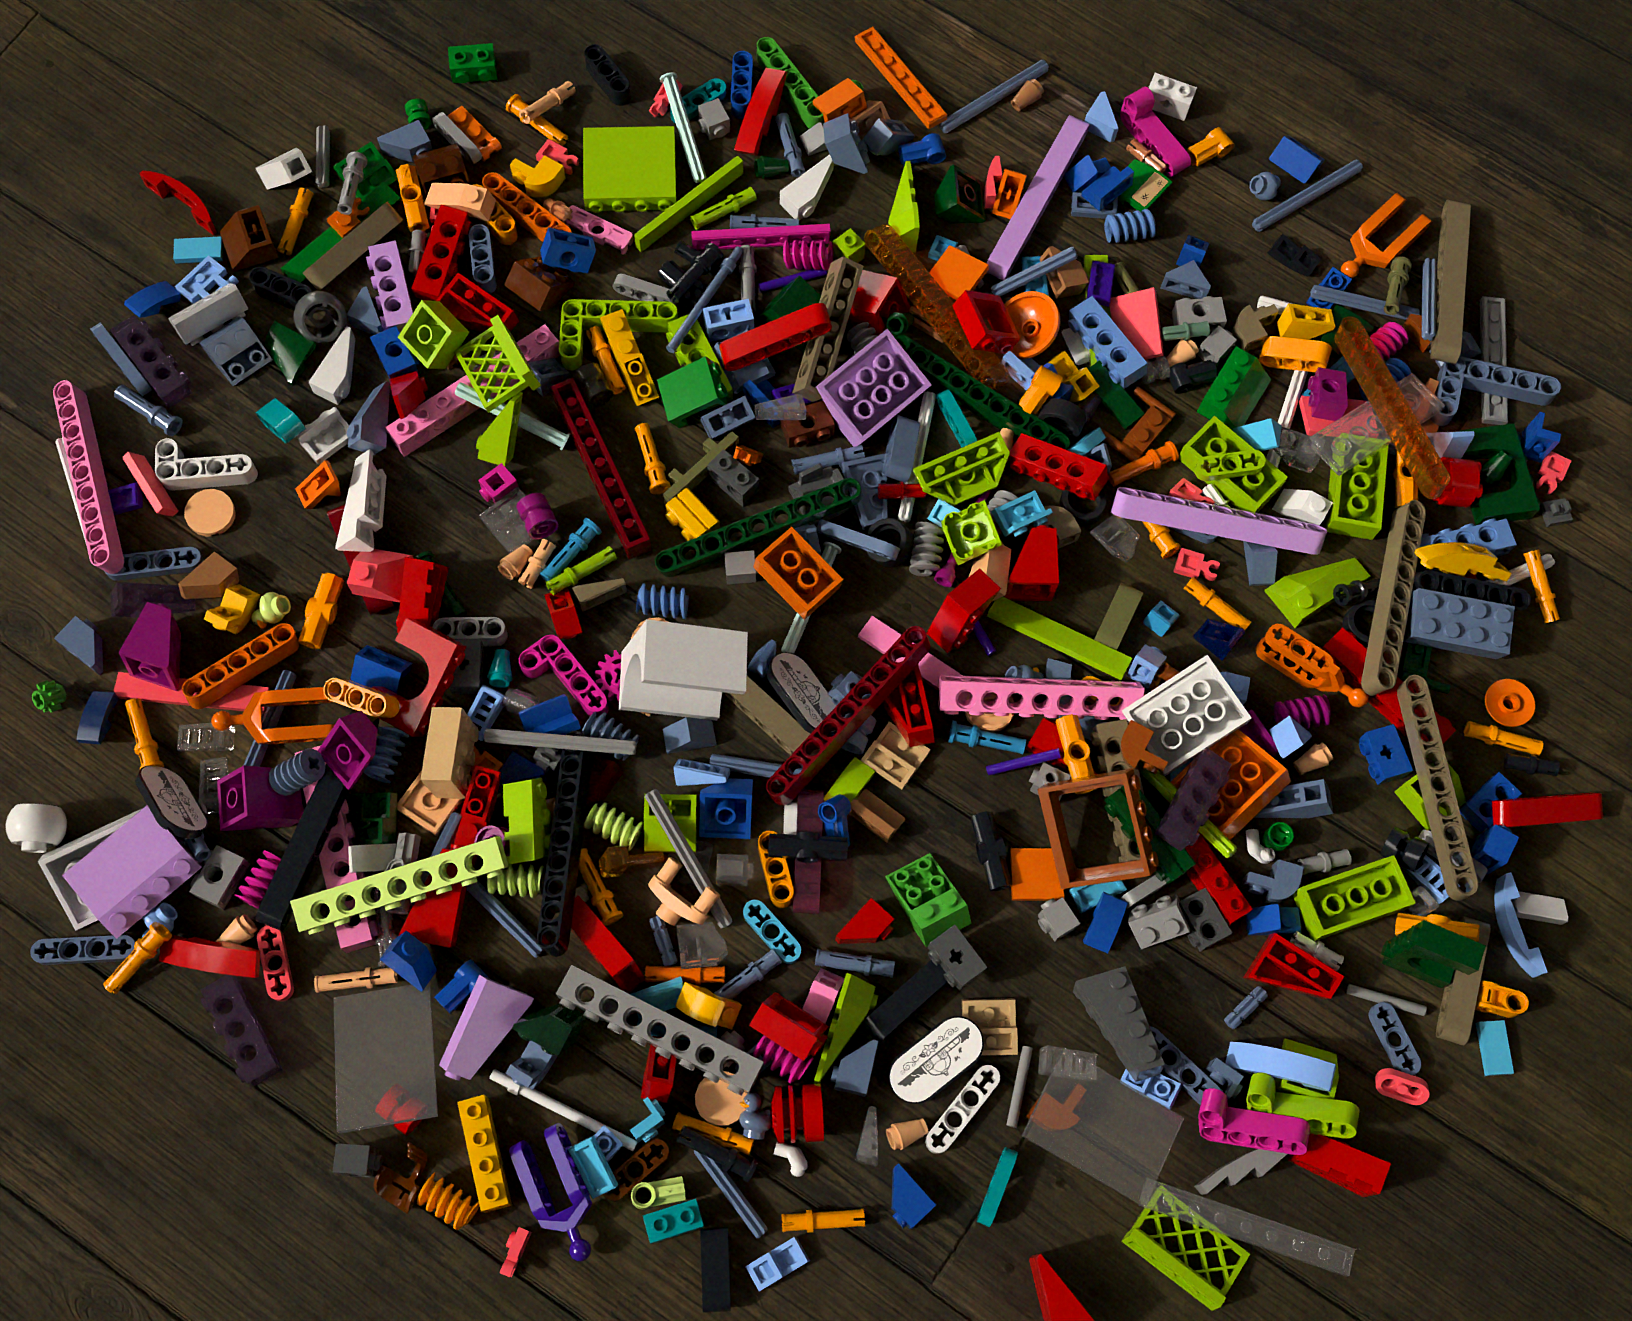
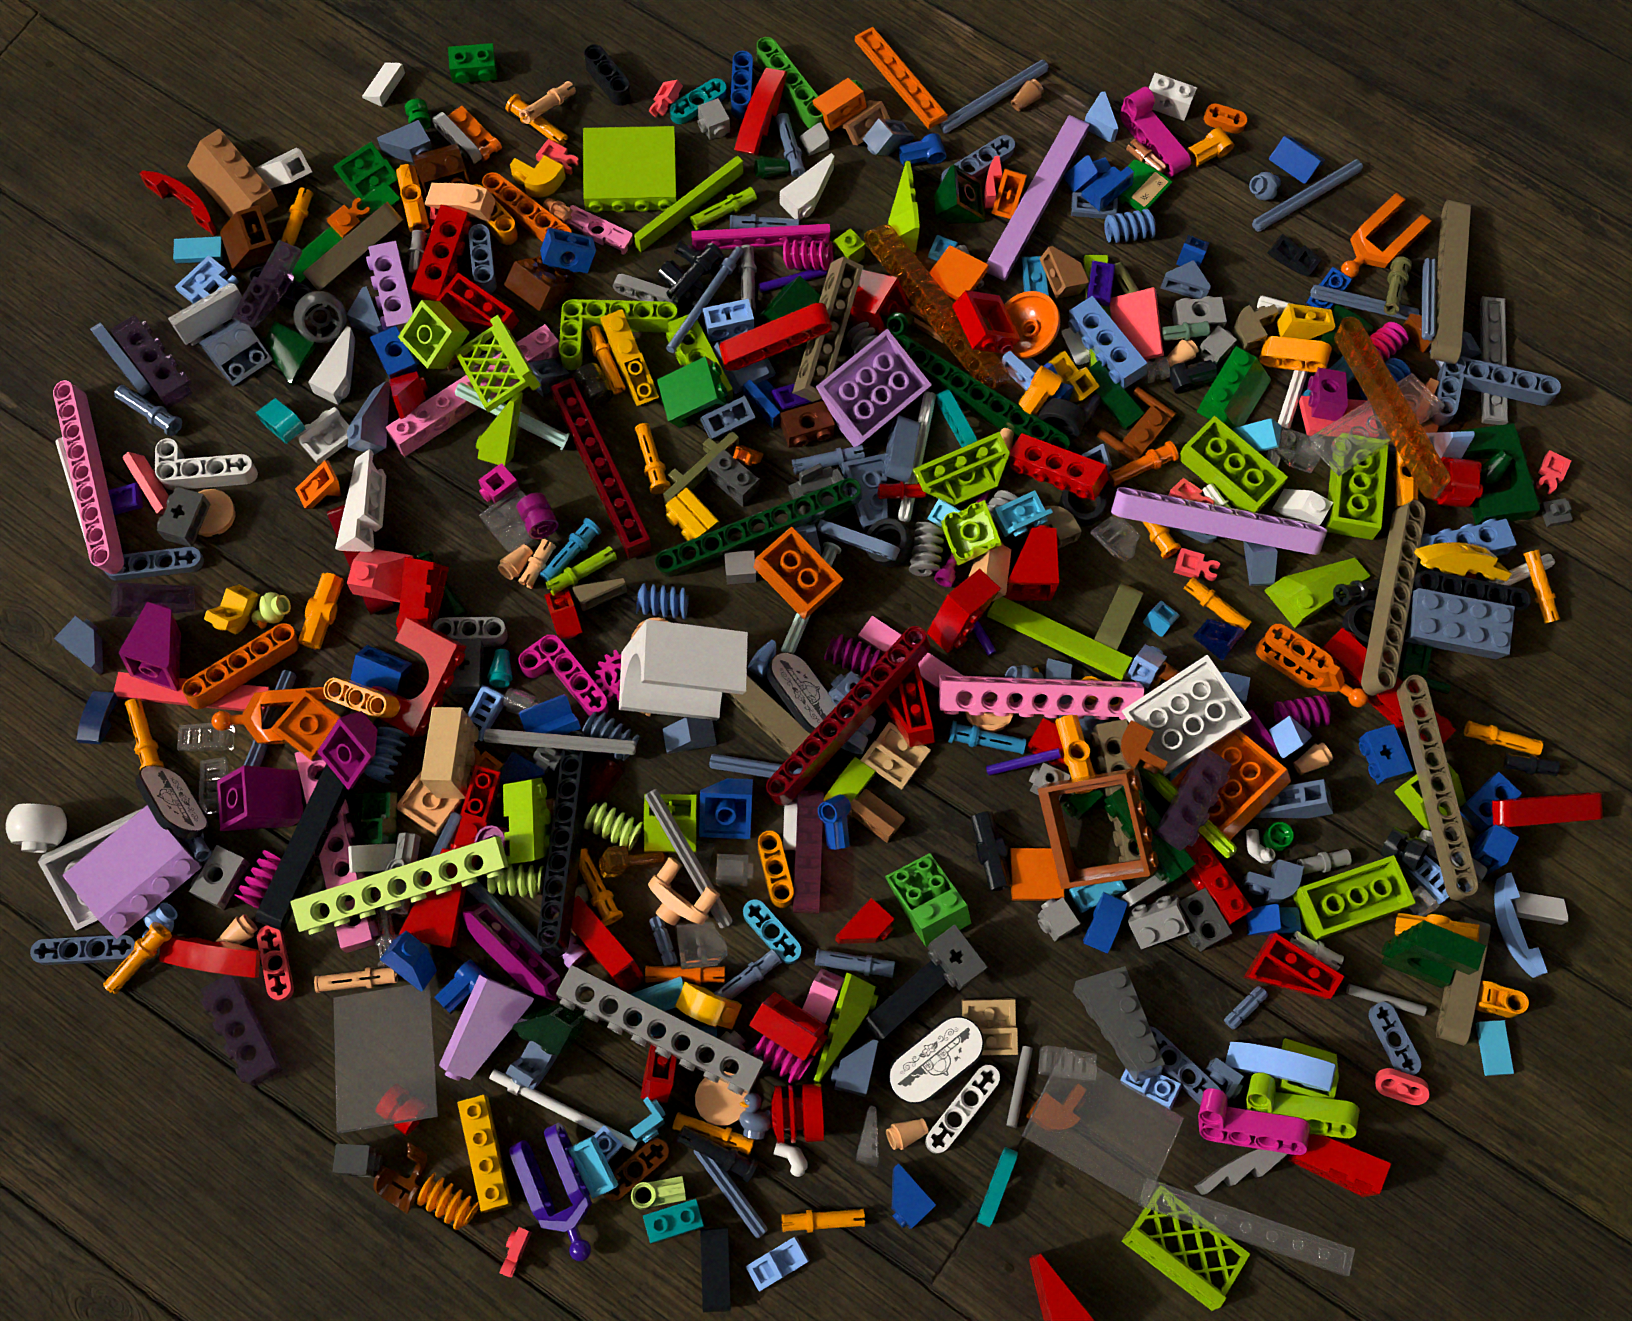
(49, 696): bright green gear -> none
(150, 299): blue slope -> none
(183, 516): none -> dark grey brick
(209, 579): medium nougat slope -> none
(229, 176): none -> medium nougat slope
(269, 287): none -> clear purple slope
(297, 772): sand blue piece -> none
(306, 724): none -> orange tile
(322, 156): light grey axle -> none
(346, 202): light grey pin -> none
(384, 83): none -> white slope
(511, 951): none -> magenta brick
(575, 953): none -> lavender wheel
(683, 126): light aqua axle -> none
(696, 773): light blue slope -> none
(782, 409): clear slope -> none
(807, 847): black piece -> none
(845, 143): sand blue slope -> none
(851, 655): none -> magenta piece
(991, 148): none -> sand blue beam
(1034, 272): sand blue axle -> none
(1080, 804): none -> dark green brick
(1088, 442): medium azure beam -> none
(1225, 118): none -> orange beam
(1237, 457): lime beam -> none
(1516, 695): orange dish -> none
(1537, 441): blue panel -> none

